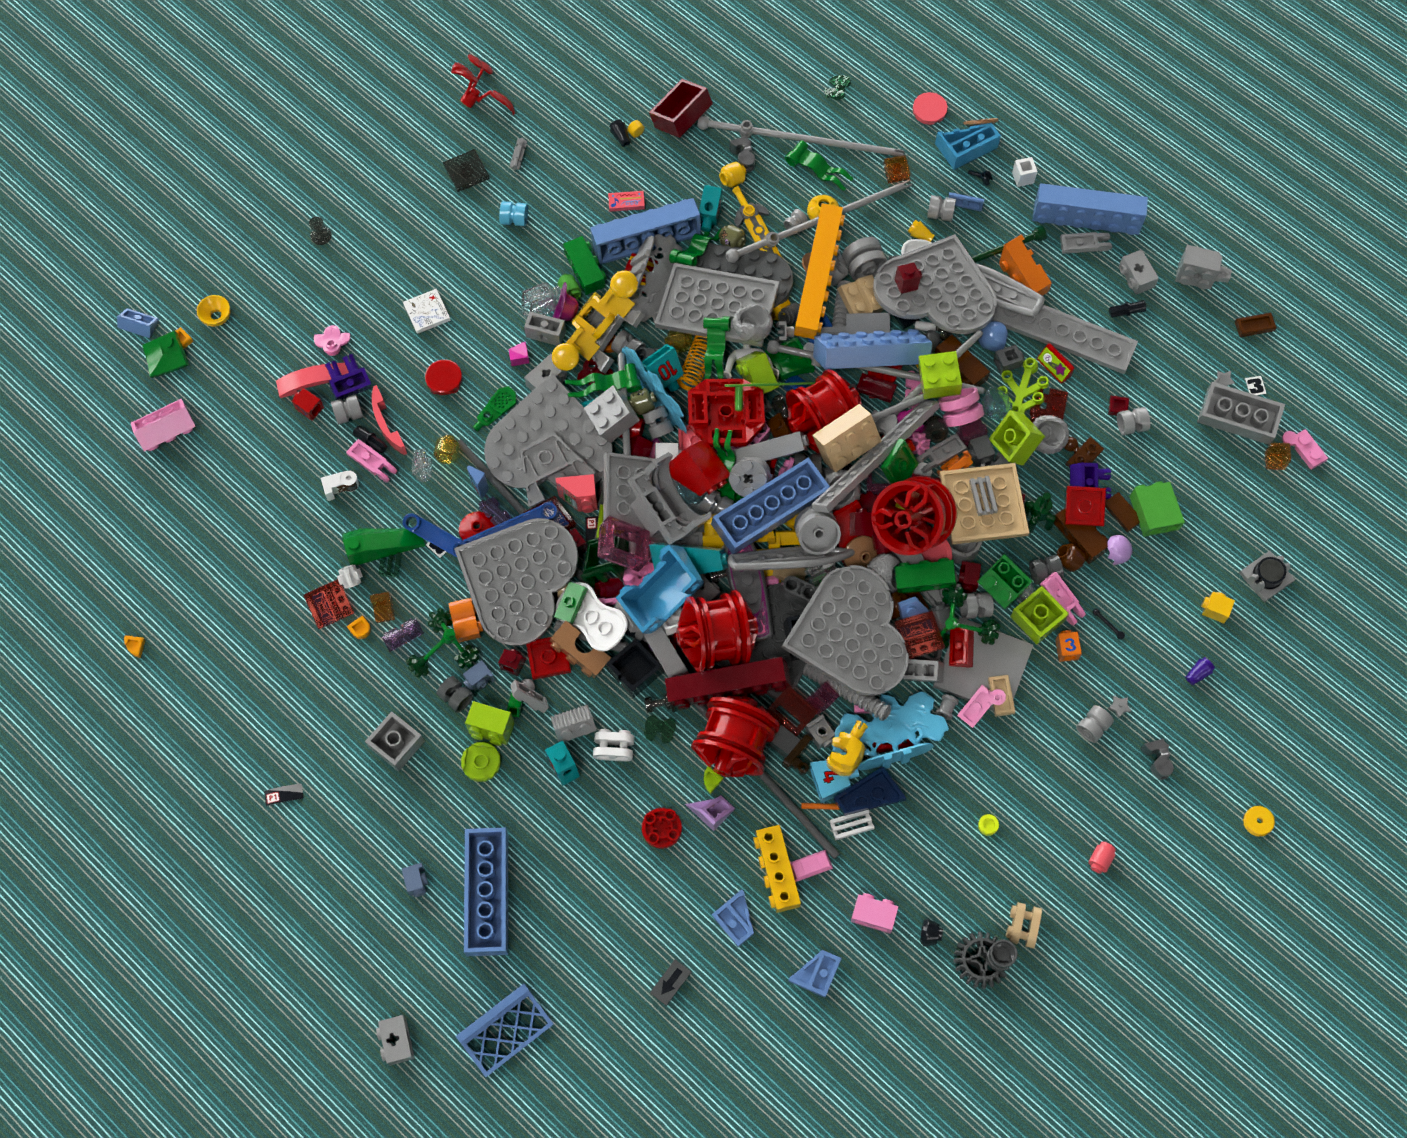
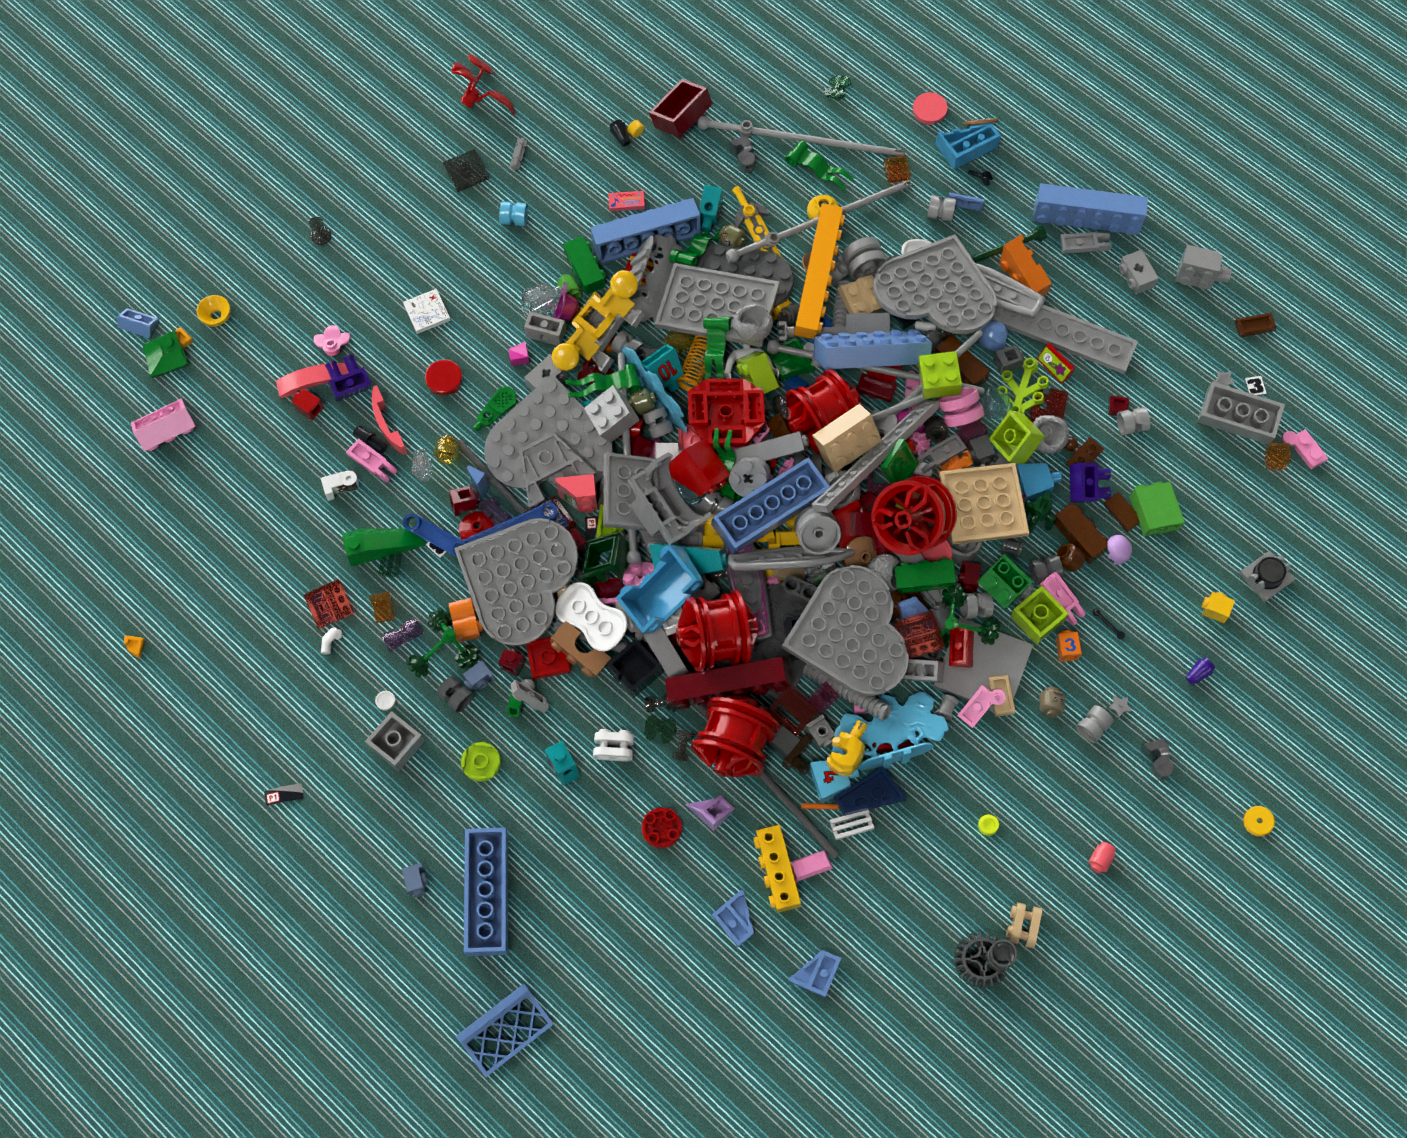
(327, 639): none -> white arm
(347, 409): light grey wheel -> none
(349, 576): white gear -> none
(360, 628): light orange tile -> none
(385, 700): none -> white piece
(403, 1049): light grey brick -> none
(463, 500): none -> dark red brick
(489, 723): lime brick -> none
(570, 602): plate -> none
(573, 723): light grey brick -> none
(606, 550): clear pink window -> none
(670, 982): dark grey tile -> none
(683, 737): none -> clear smoke piece
(711, 780): lime tile -> none
(732, 174): yellow head -> none
(739, 390): bright green piece -> none
(797, 217): light grey wheel -> none
(874, 913): bright pink brick -> none
(907, 277): dark red brick -> none
(920, 231): yellow cone -> none
(930, 933): black cone -> none
(980, 481): light grey tile -> none
(1012, 547): none -> dark grey bush
(1024, 172): white brick -> none
(1036, 479): none -> dark azure torso
(1052, 702): none -> dark tan head
(1085, 506): red tile -> none
(1127, 309): black axle -> none

